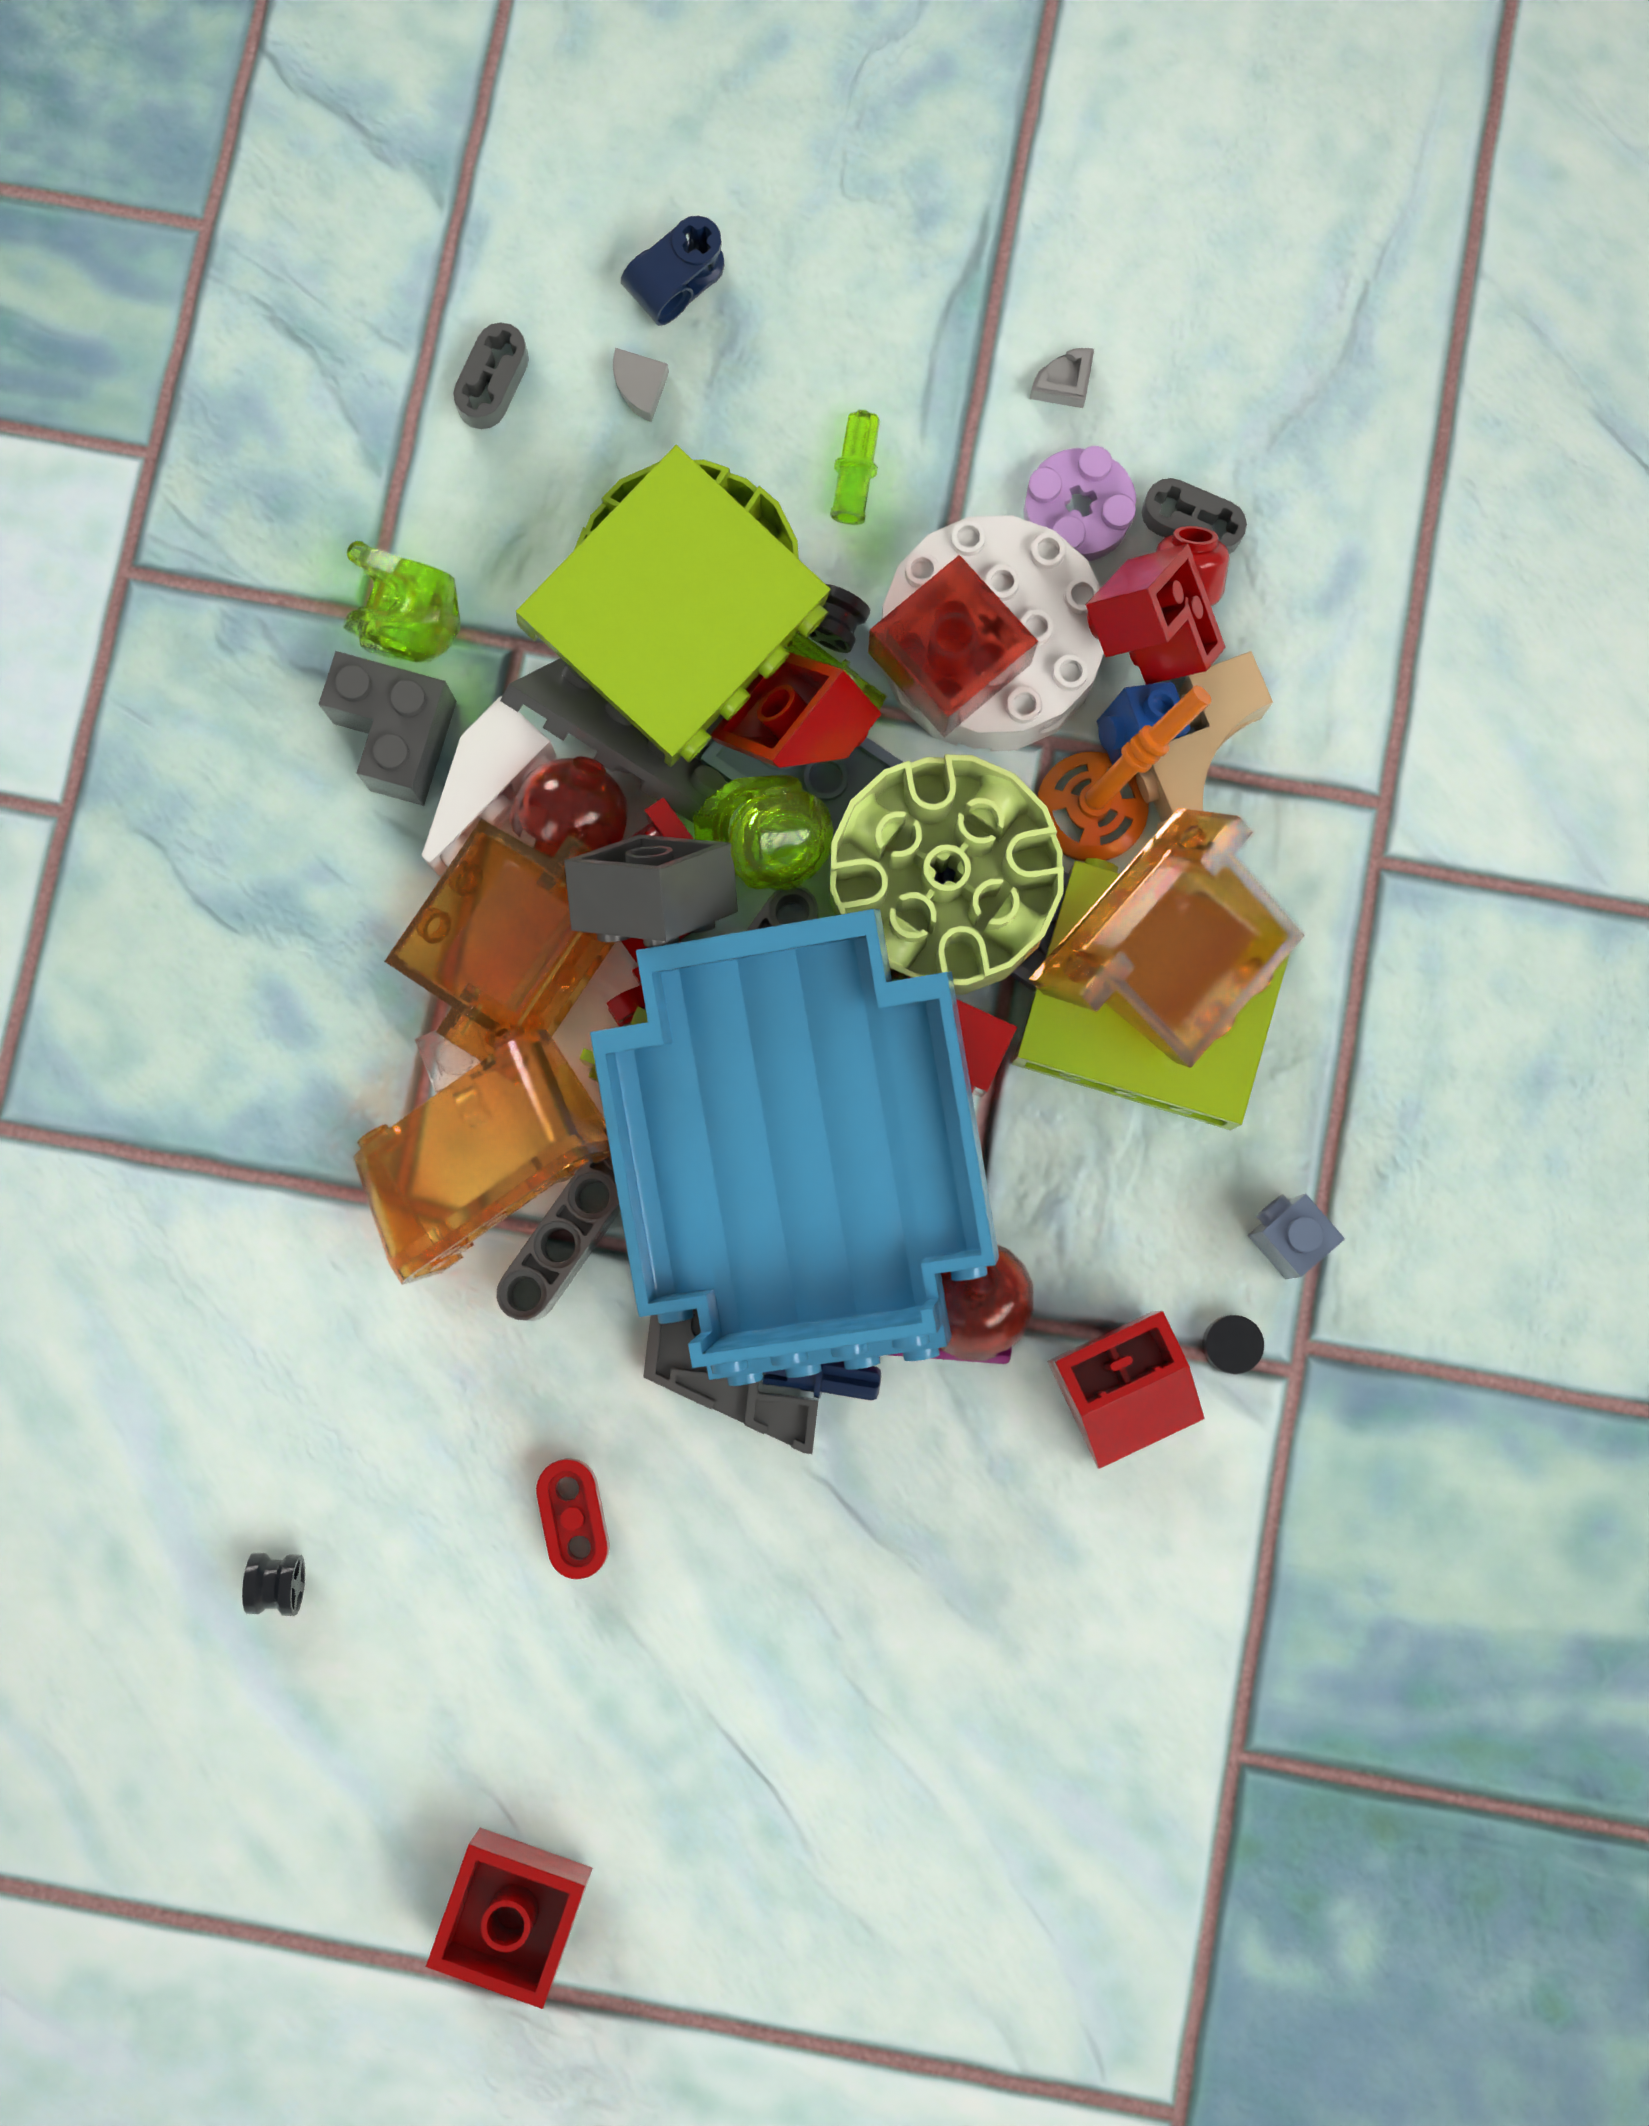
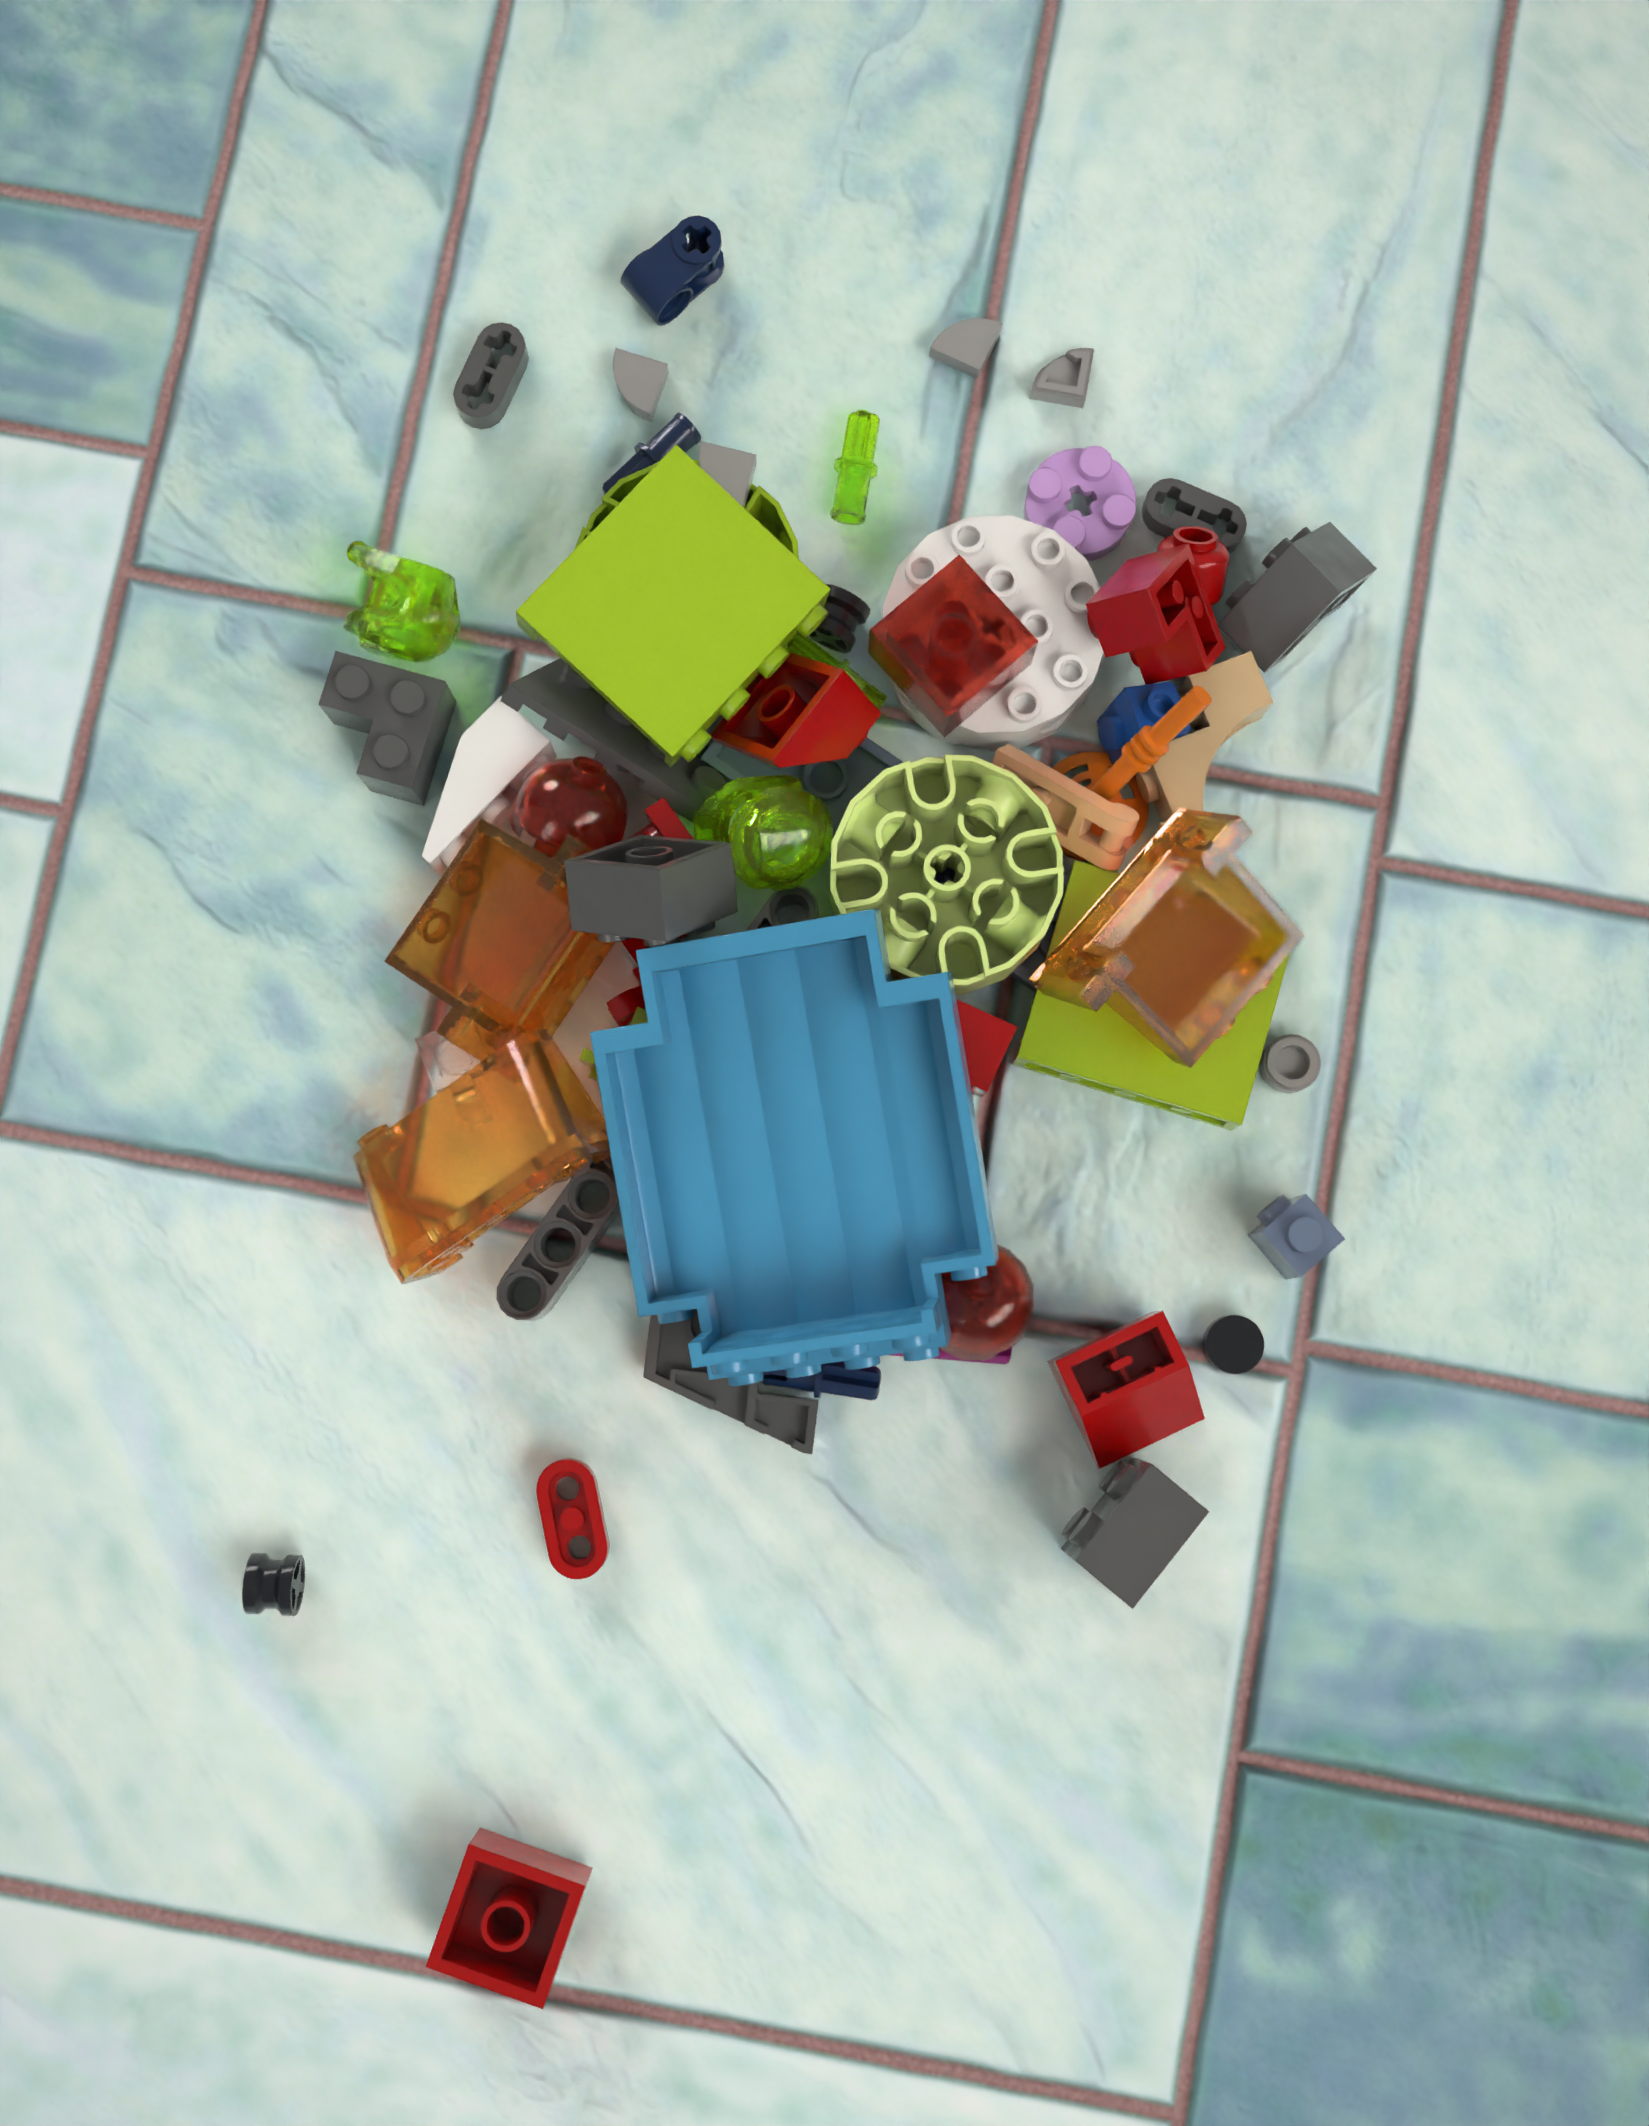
(678, 432): none -> dark blue axle
(729, 468): none -> light grey tile
(966, 344): none -> light grey tile
(1074, 809): none -> light nougat plate
(1132, 1529): none -> dark grey brick
(1290, 1063): none -> light grey tile
(1301, 587): none -> dark grey brick

